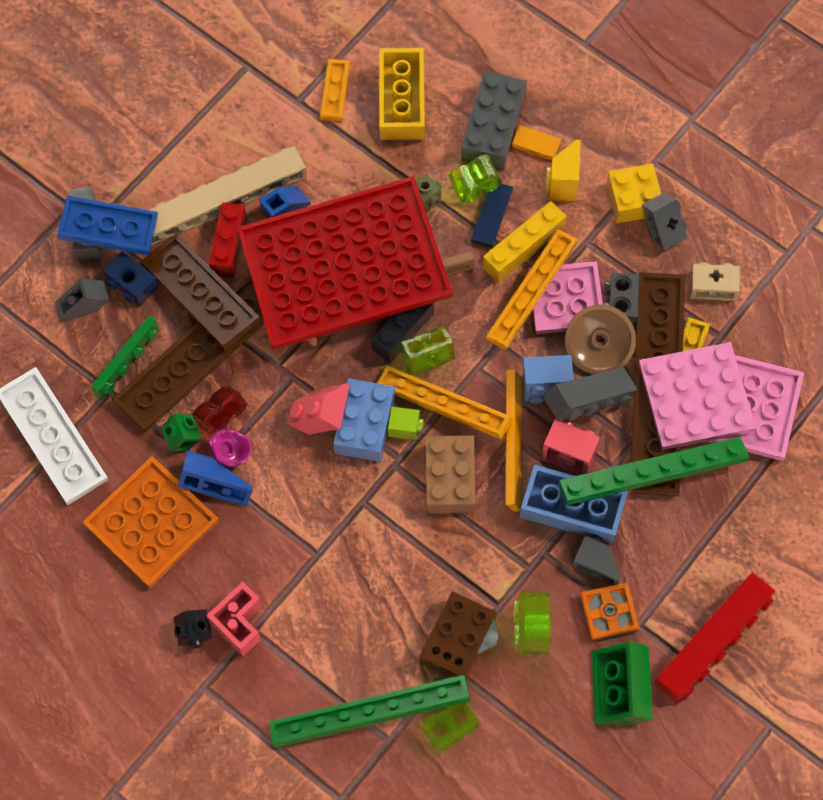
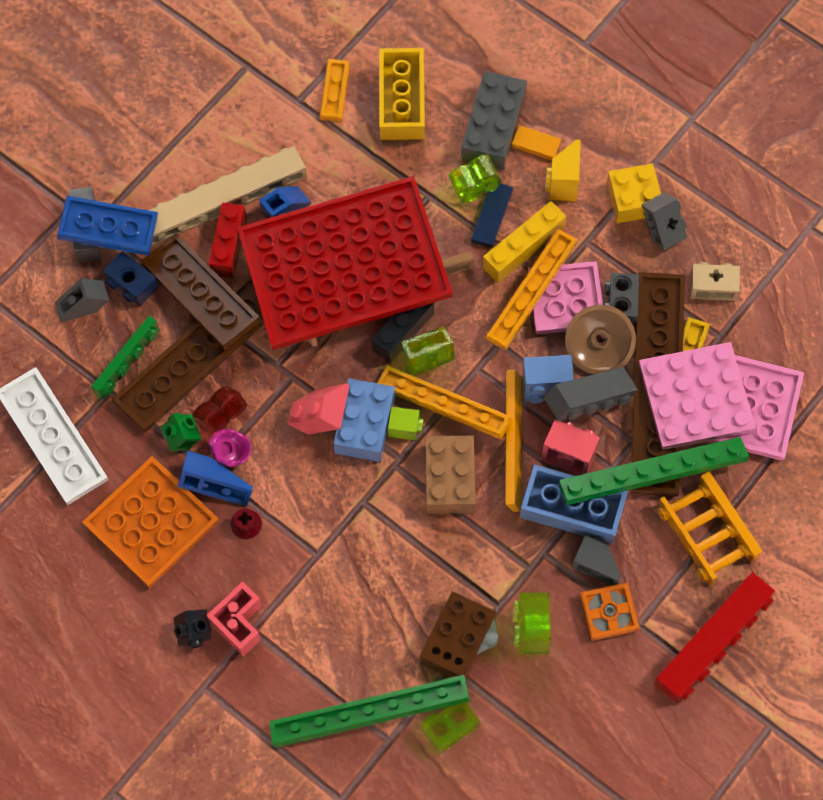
(246, 523): none -> dark red piece
(429, 191): olive brick -> none
(622, 684): green slope -> none
(721, 508): none -> light orange fence

